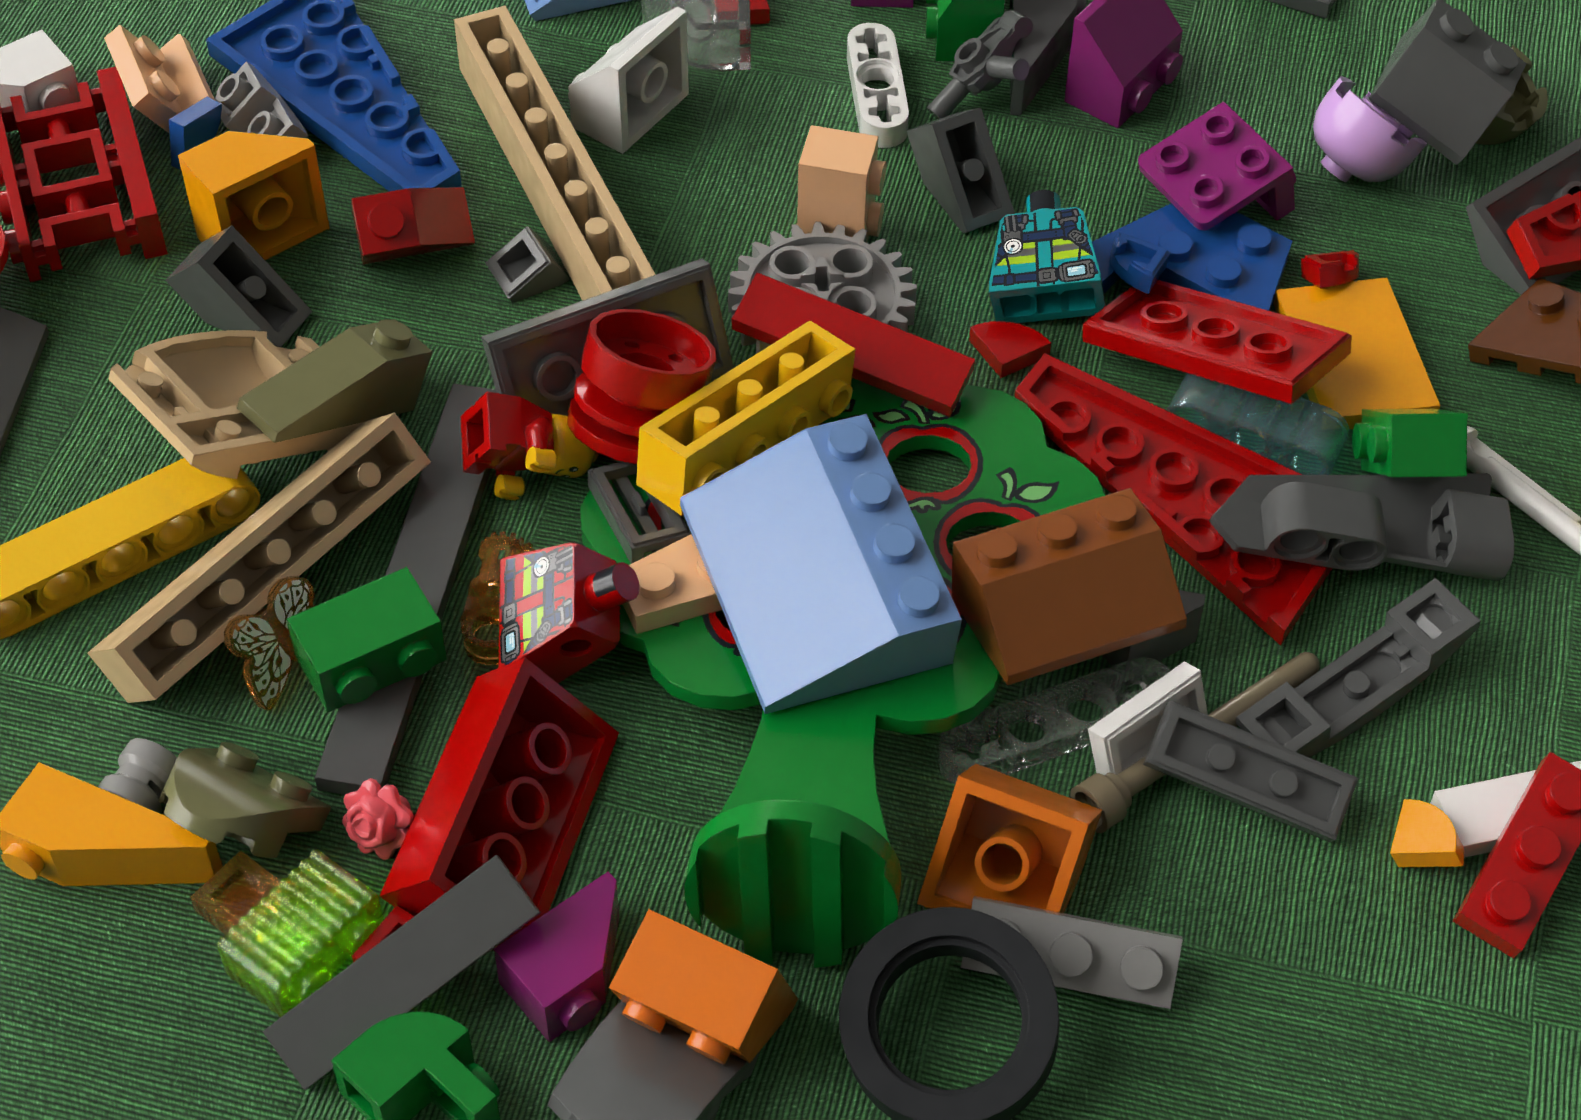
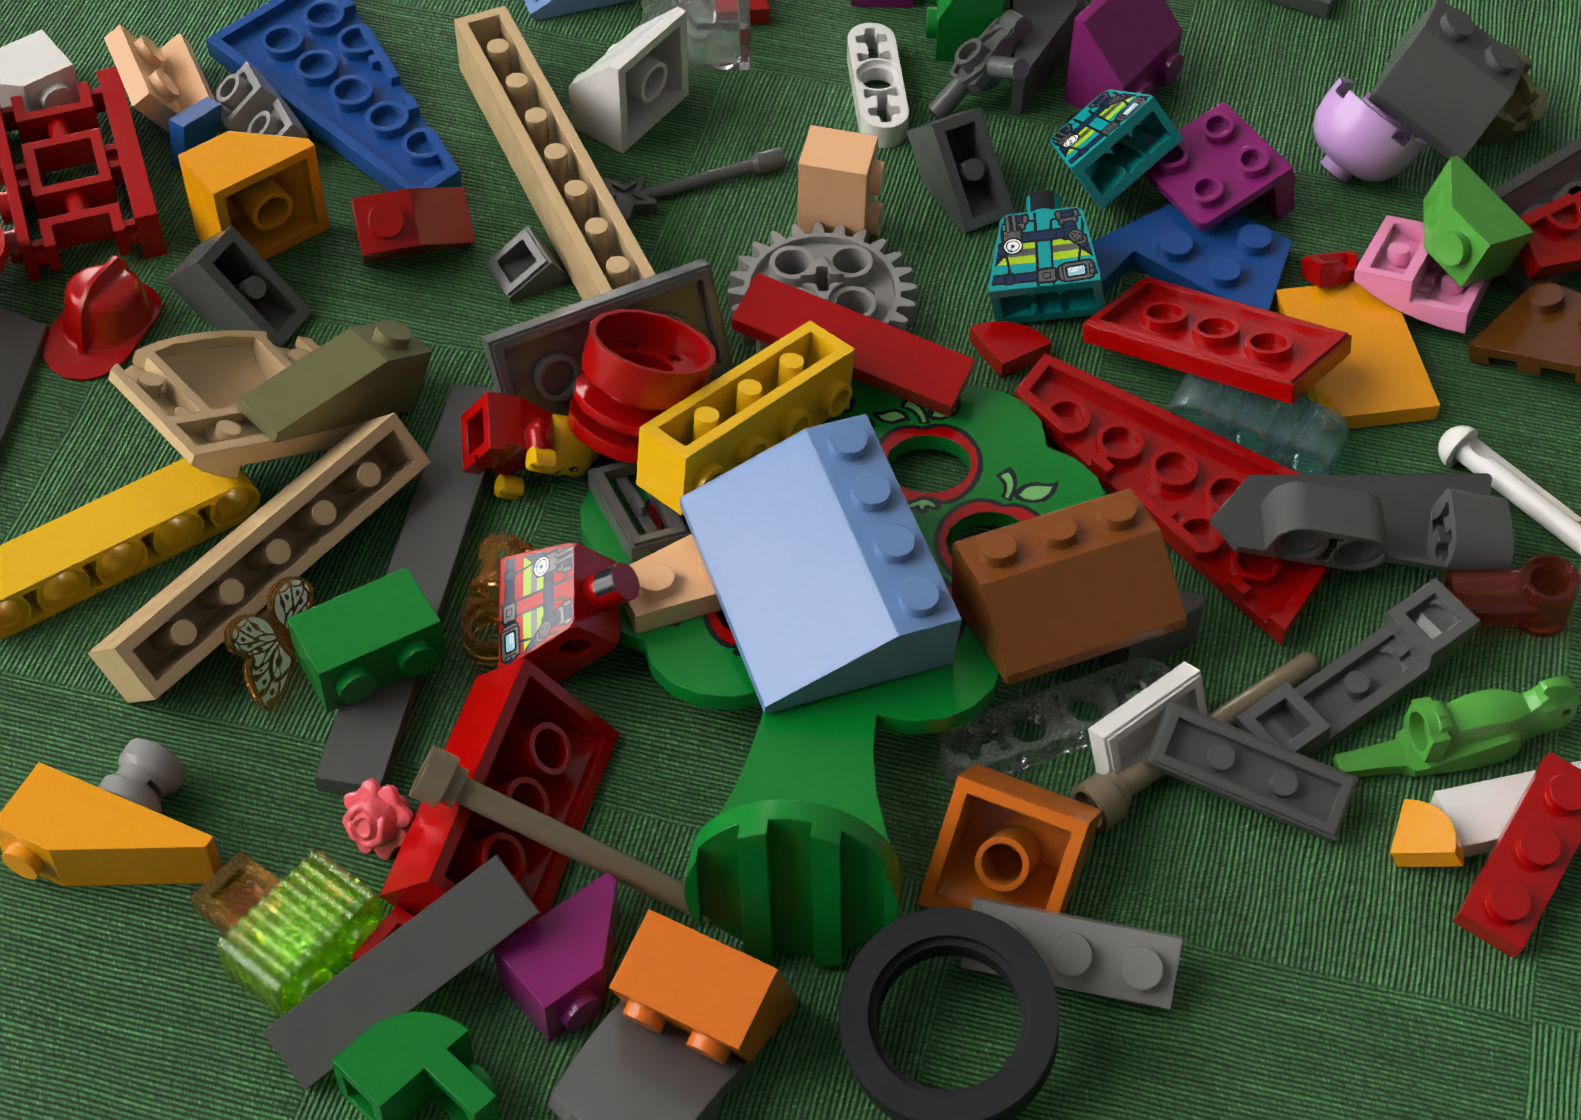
(100, 322): none -> red piece
(229, 795): olive slope -> none
(448, 783): none -> dark tan piece
(637, 199): none -> dark grey piece
(1115, 142): none -> teal torso
(1138, 261): blue tile -> none
(1410, 279): none -> bright pink slope
(1412, 442): green brick -> none
(1466, 731): none -> bright green animal
(1470, 226): none -> bright green slope
(1530, 597): none -> clear red piece

